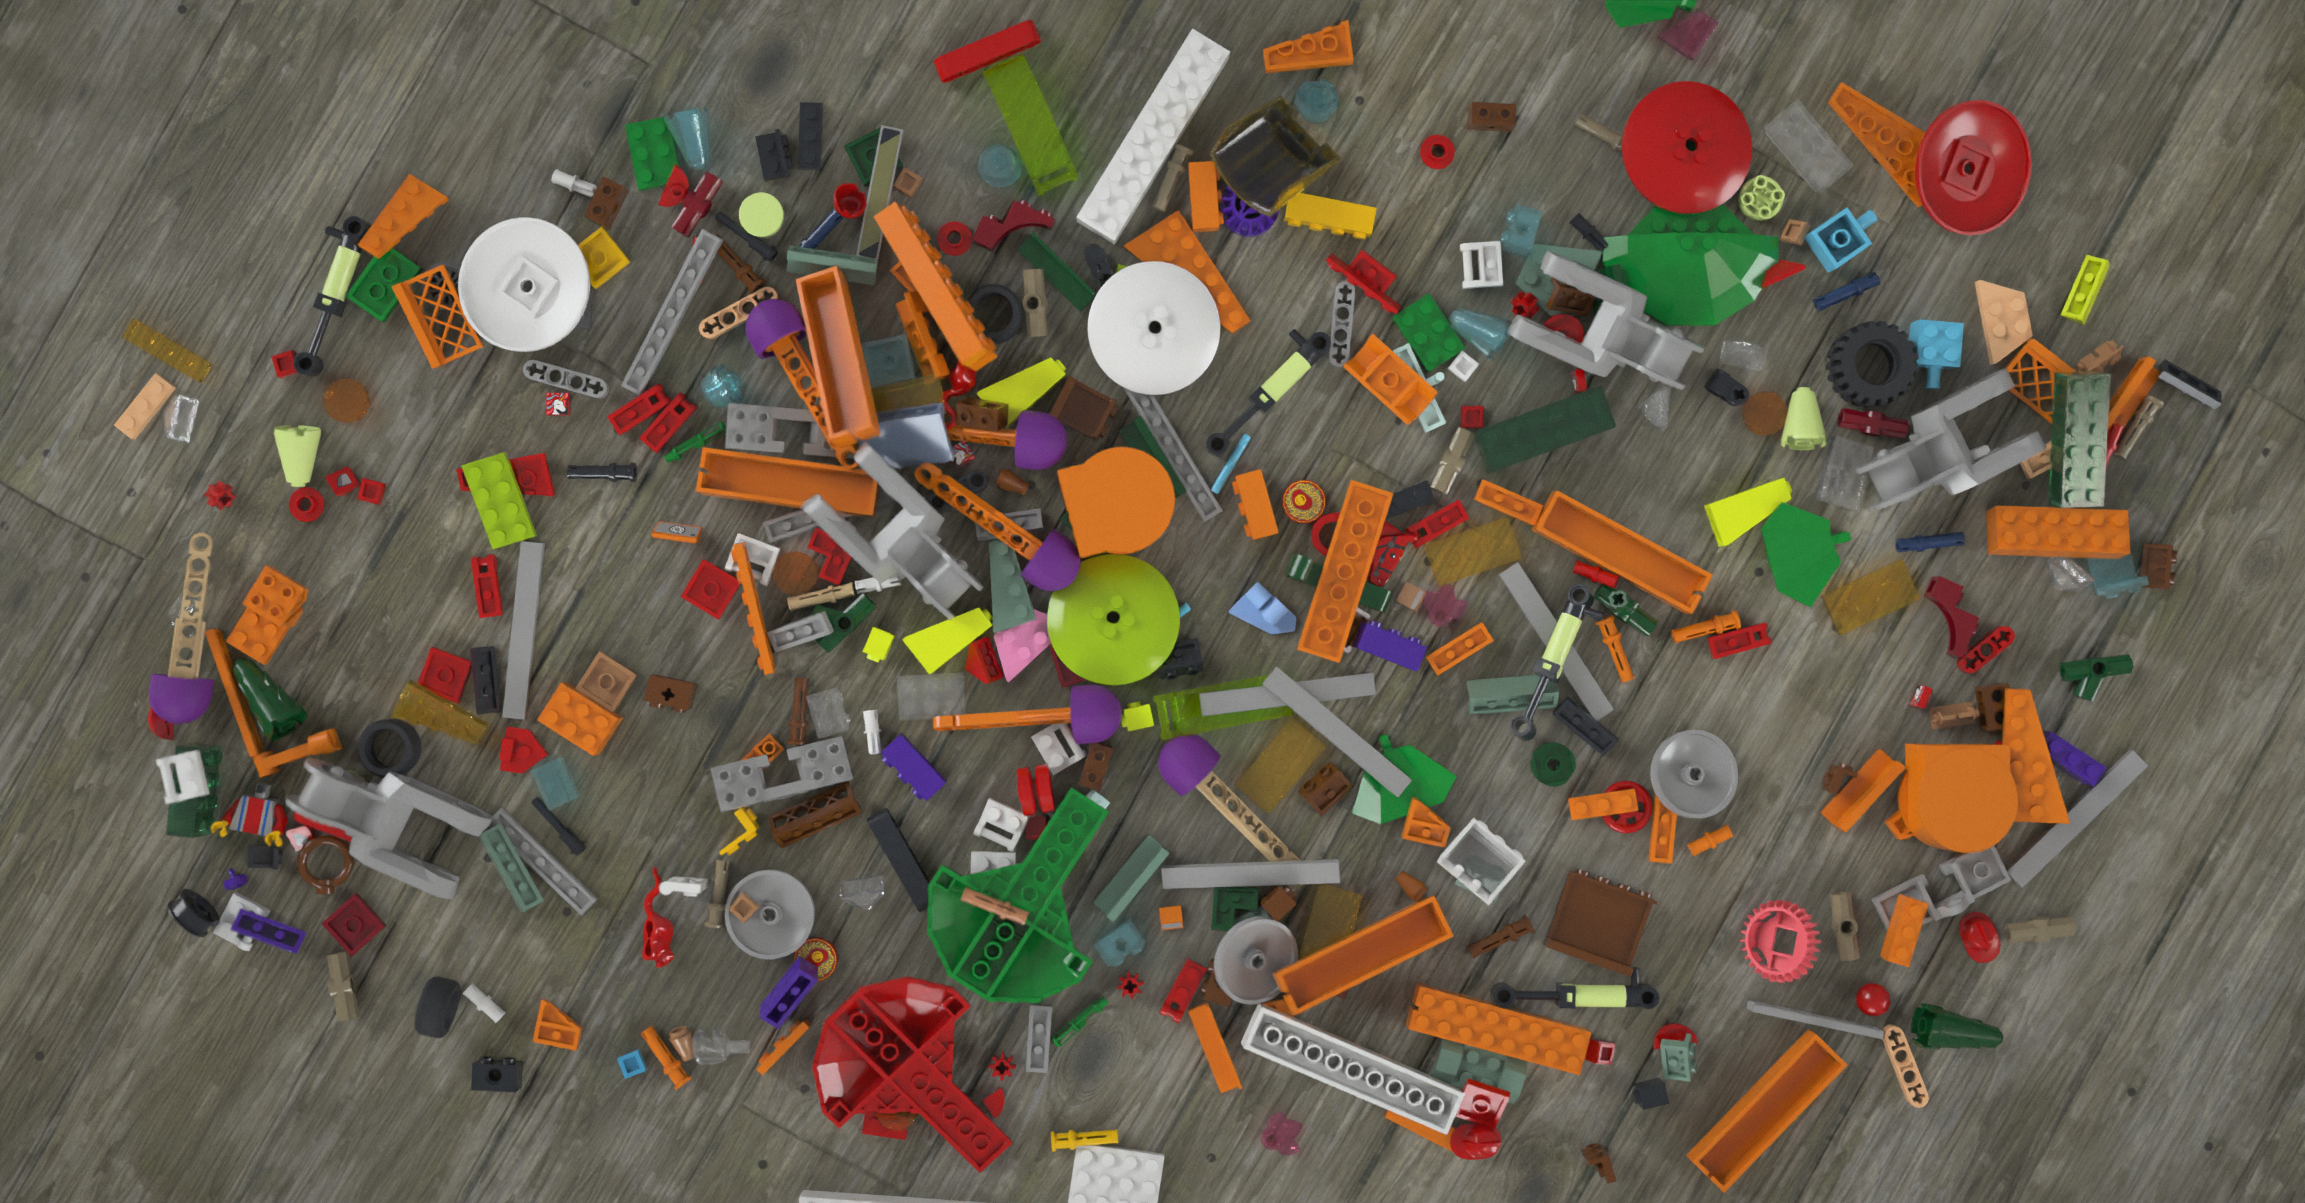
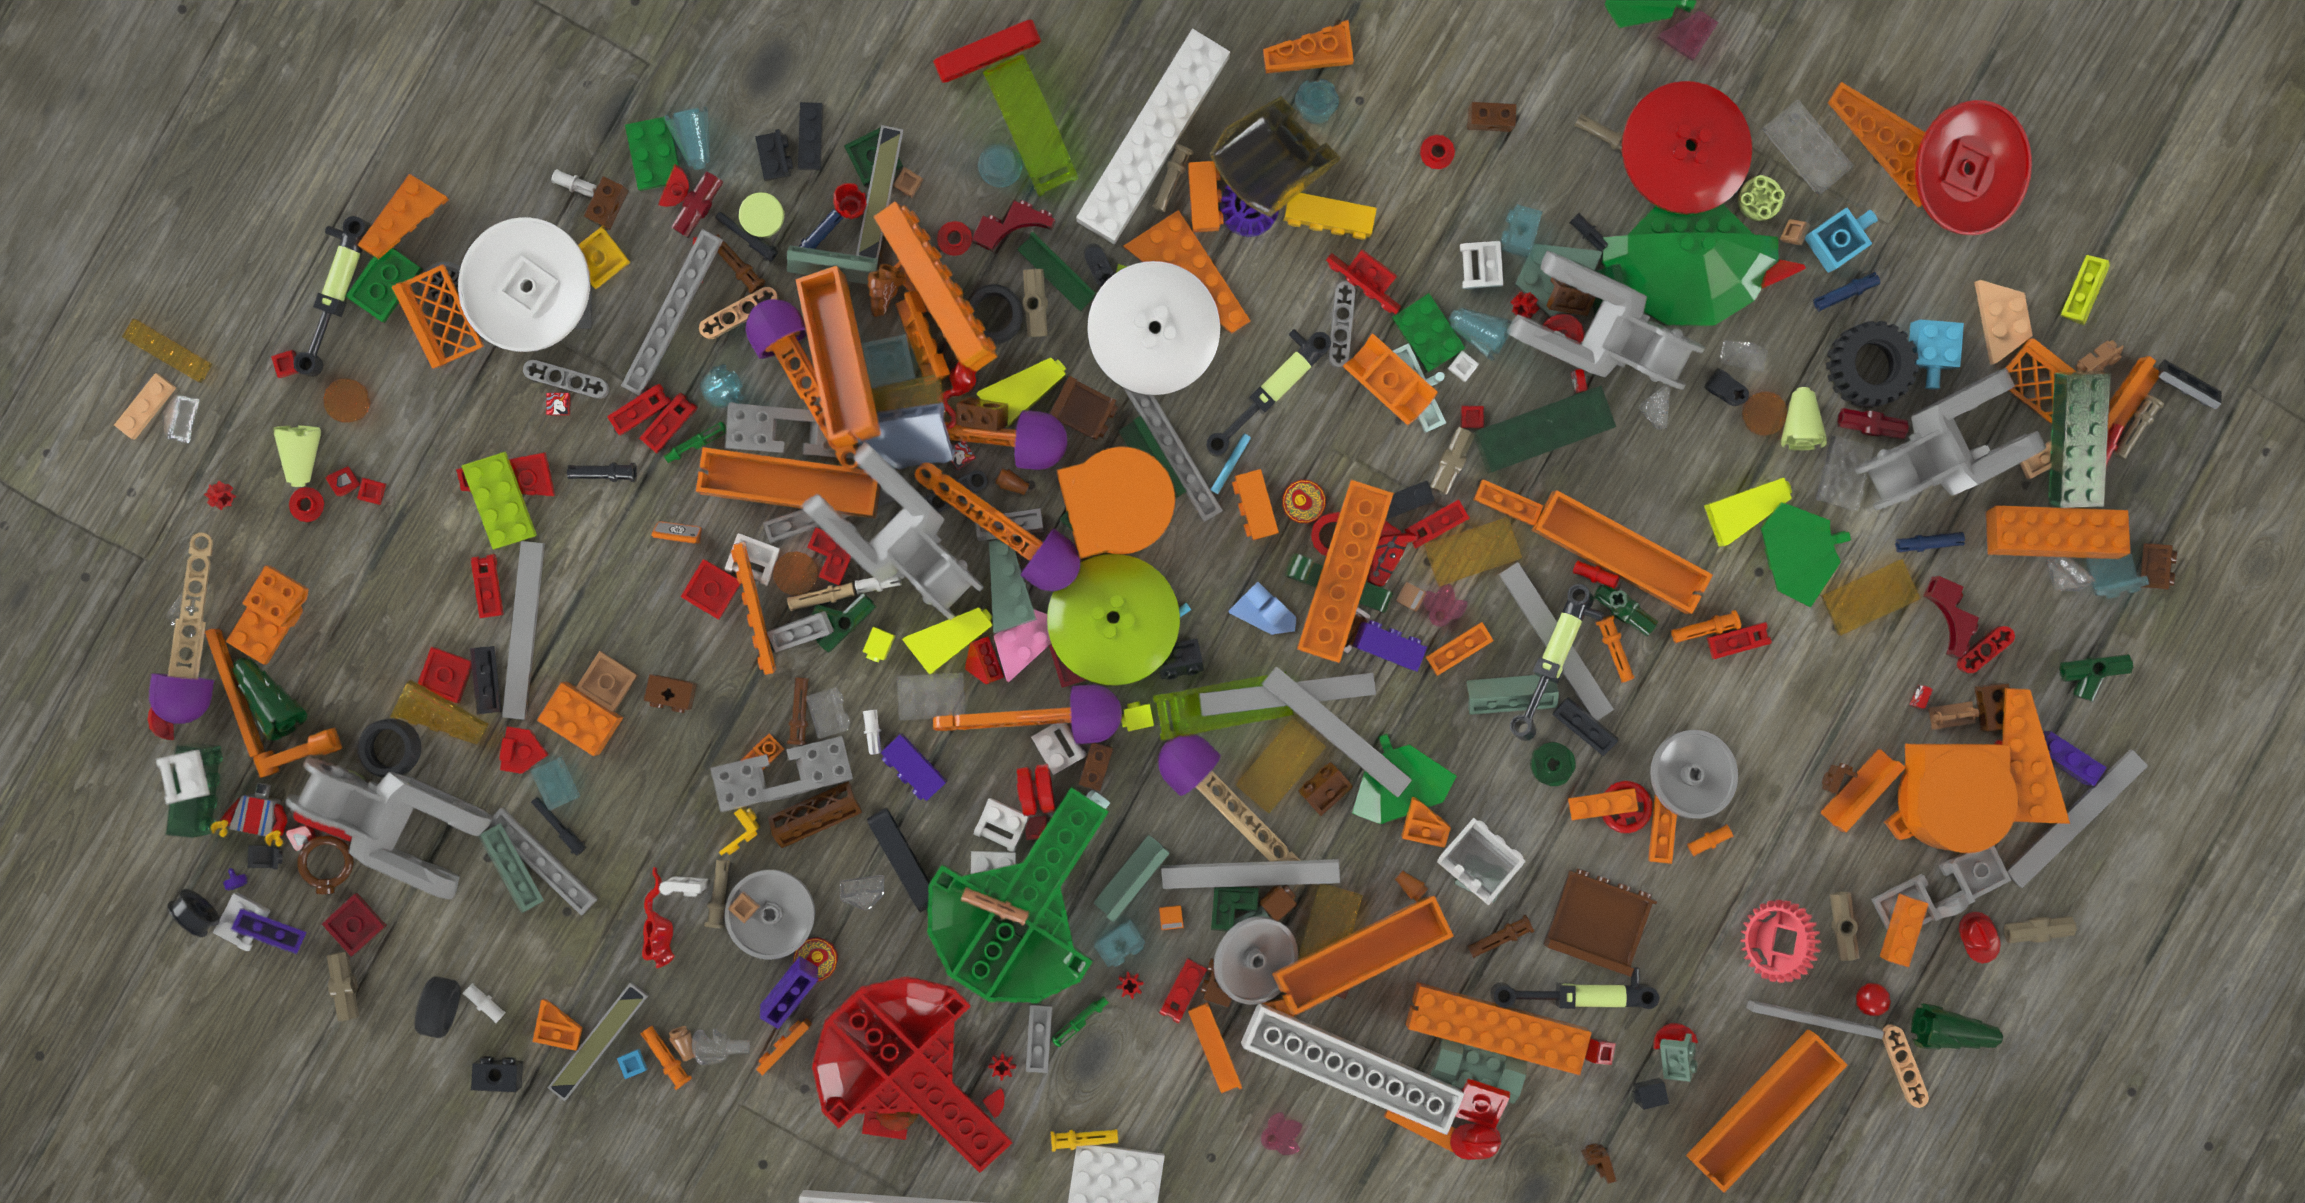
(598, 1041): none -> olive tile
(883, 287): none -> dark orange rock

